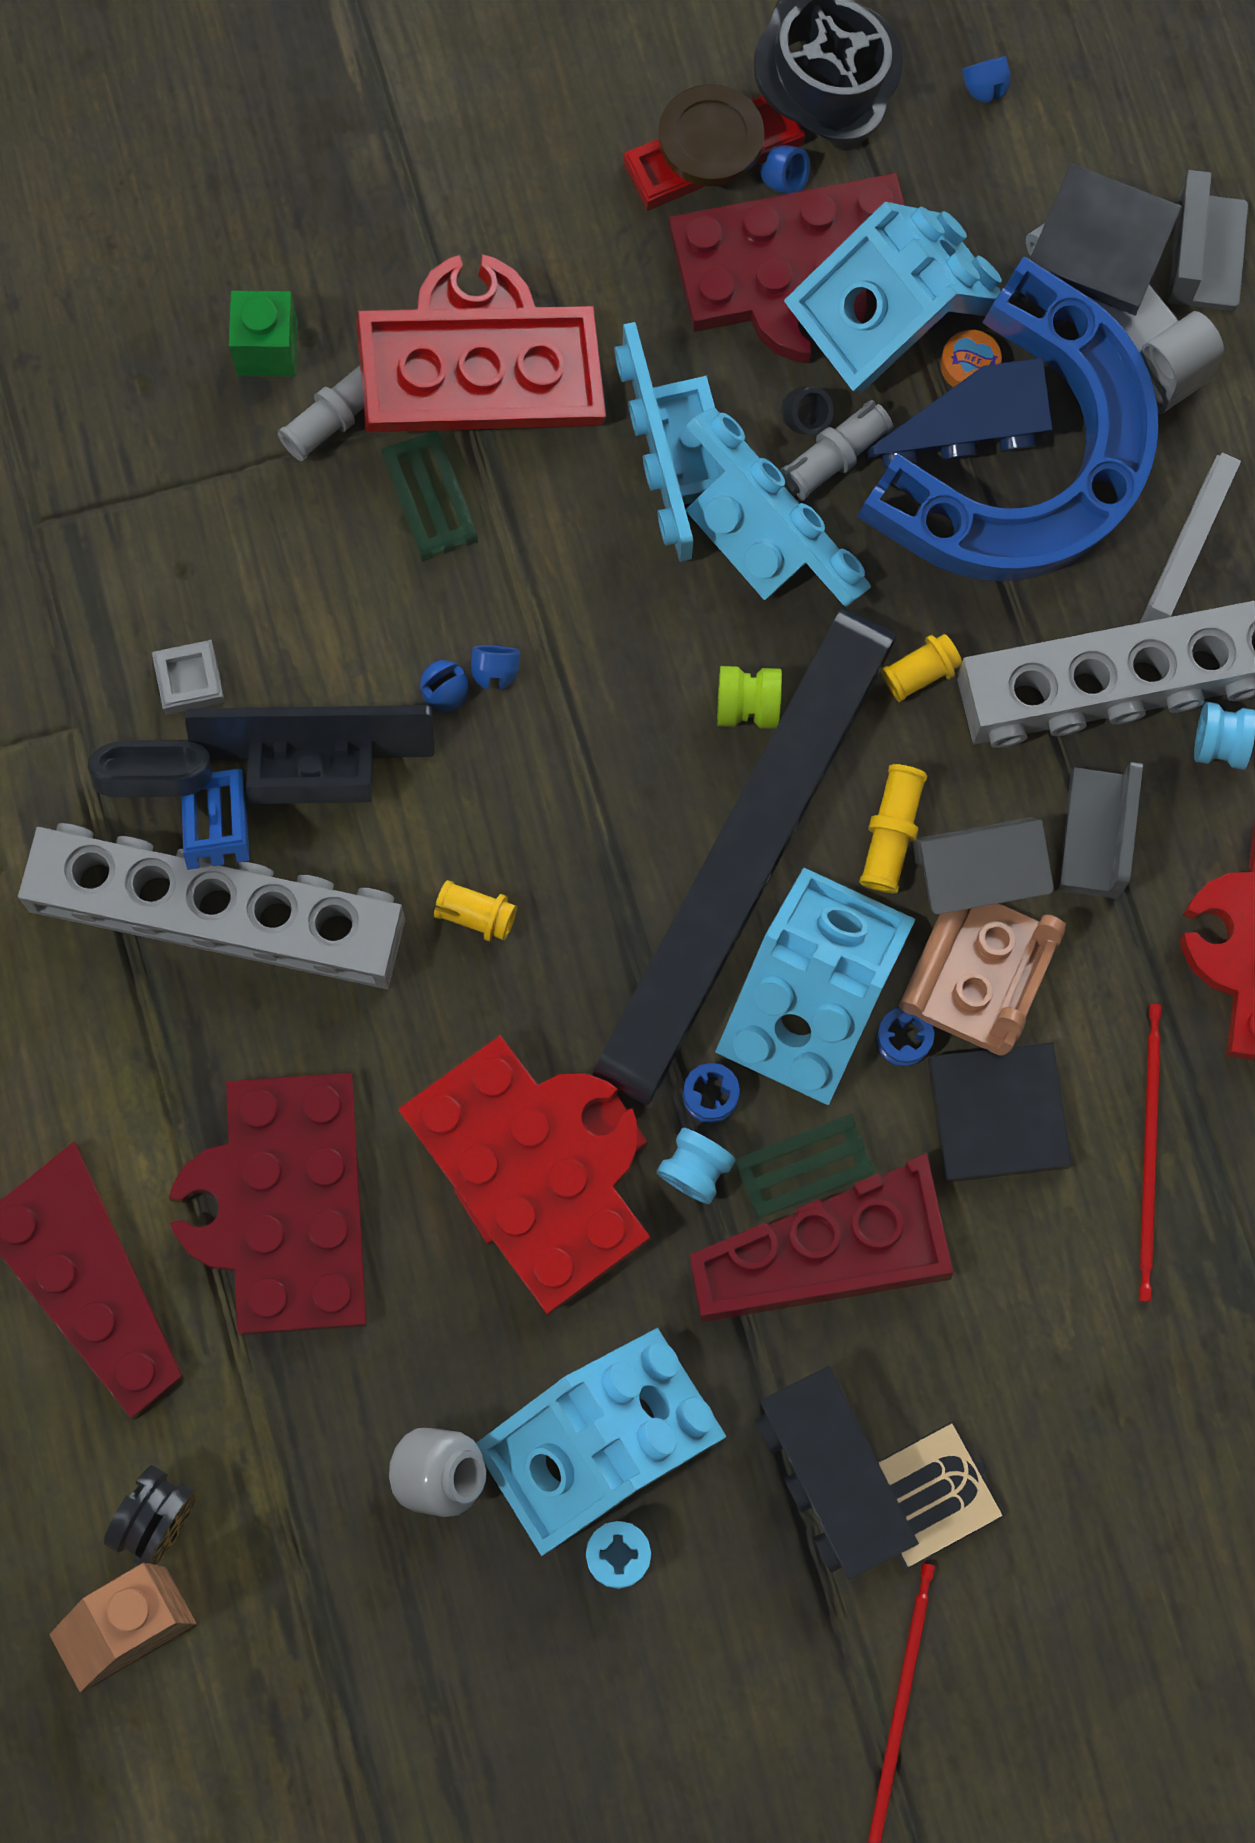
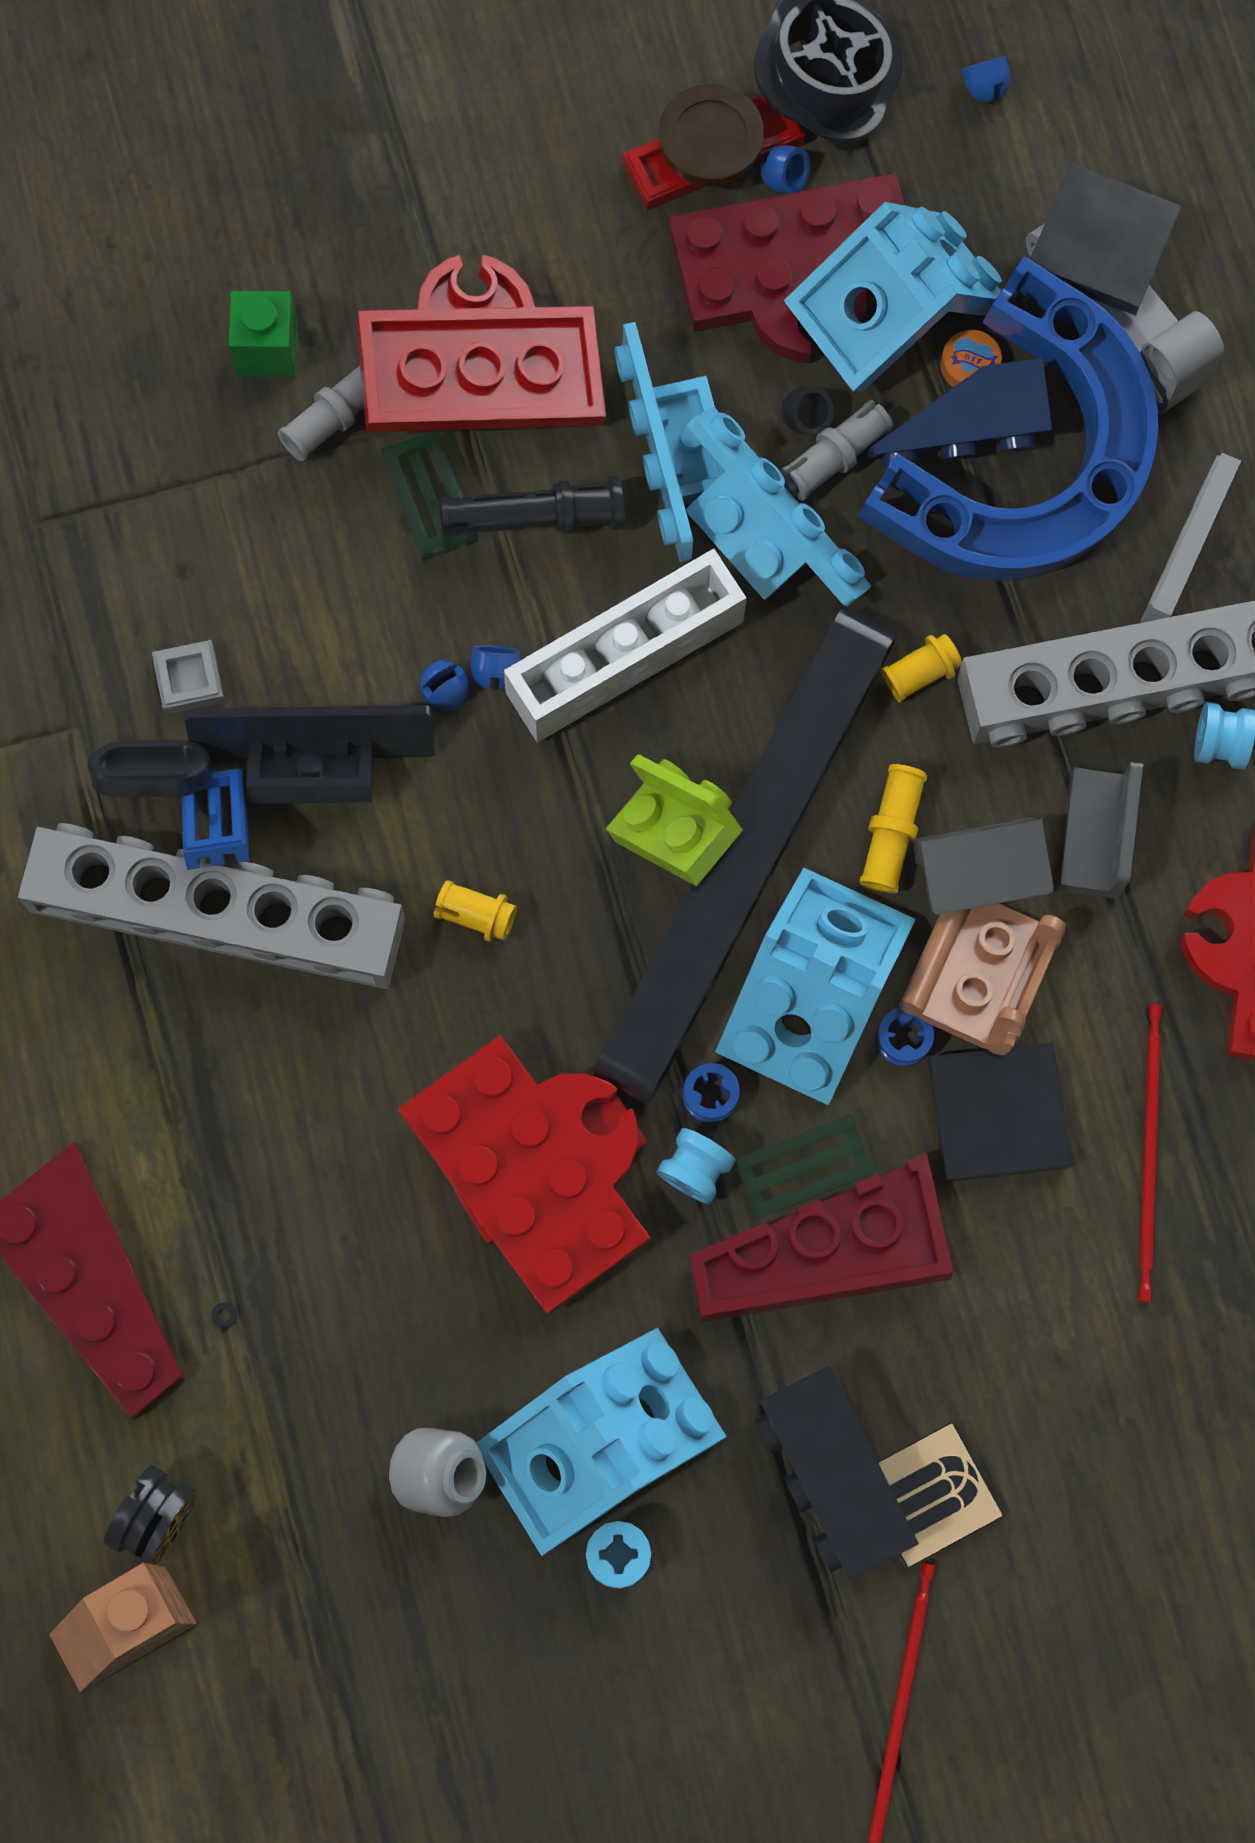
(224, 1324): none -> black piece
(284, 1205): dark red plate -> none
(559, 508): none -> black pin
(625, 645): none -> white brick
(675, 821): none -> lime bracket
(749, 696): lime wheel -> none
(1207, 247): dark grey panel -> none

